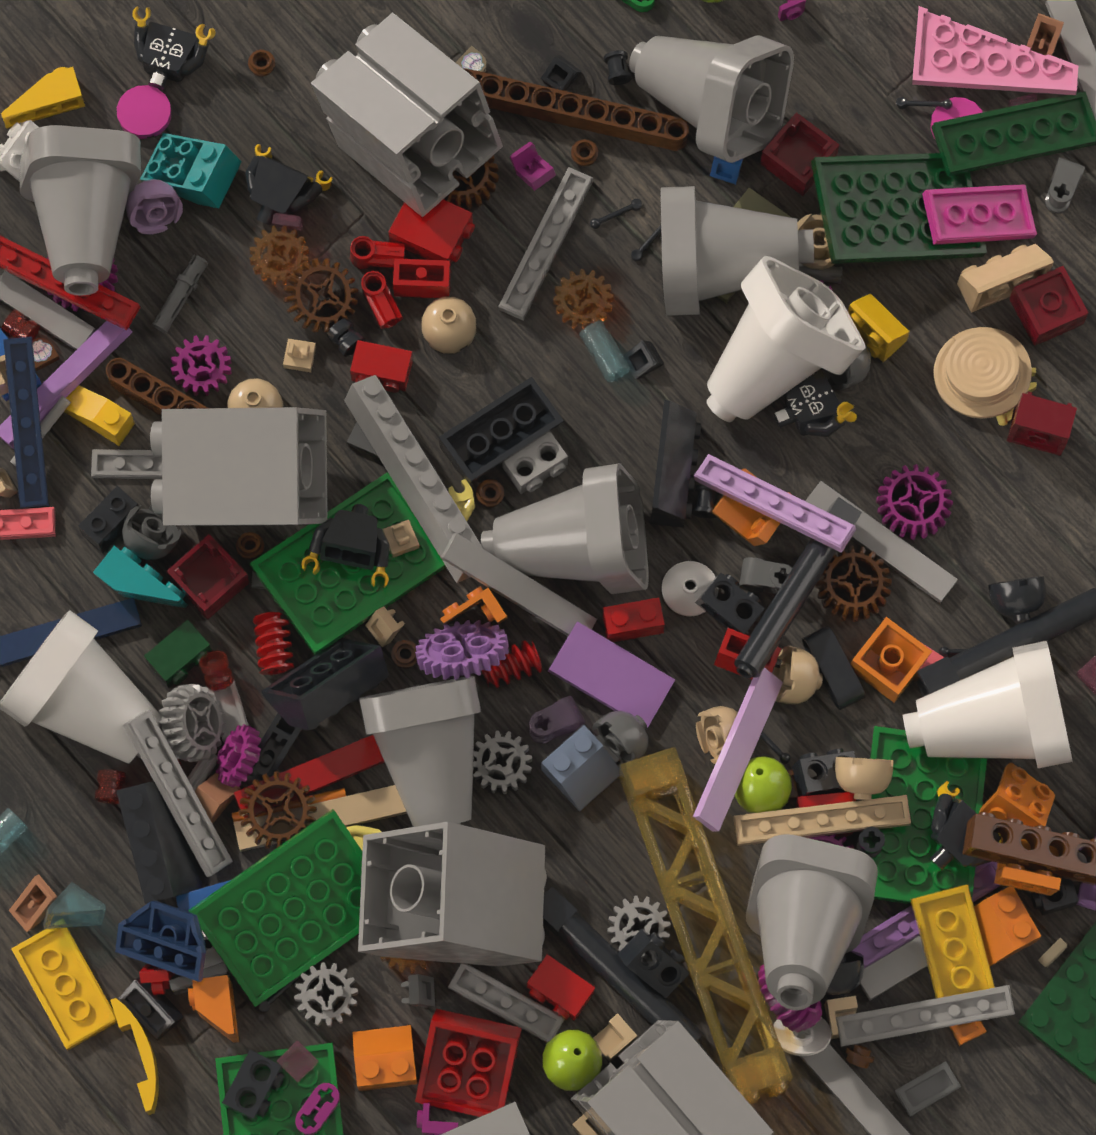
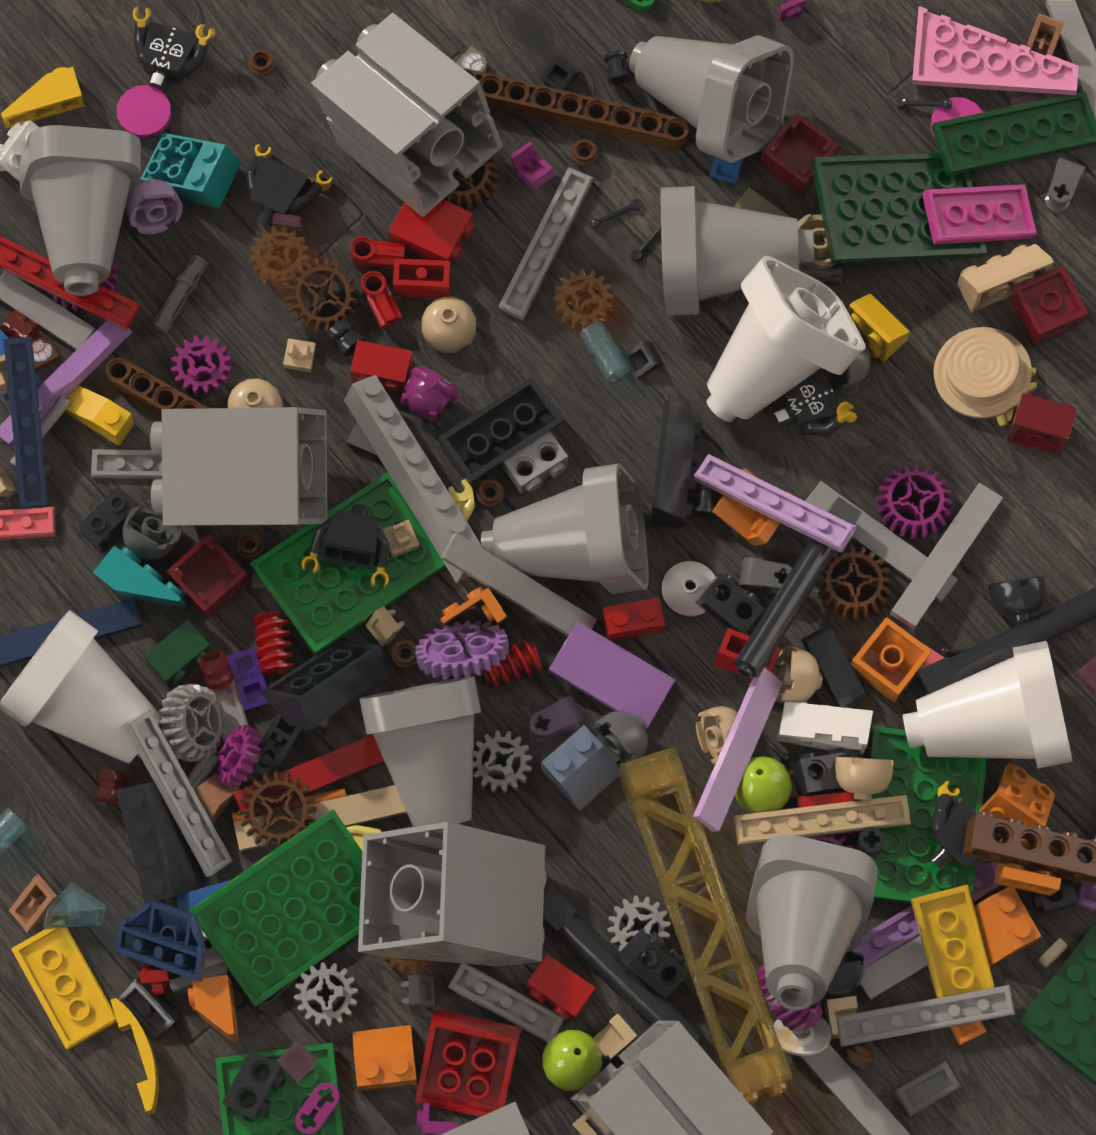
(247, 678): none -> dark purple slope
(428, 393): none -> magenta helmet
(825, 727): none -> white wedge
(946, 556): none -> light grey tile

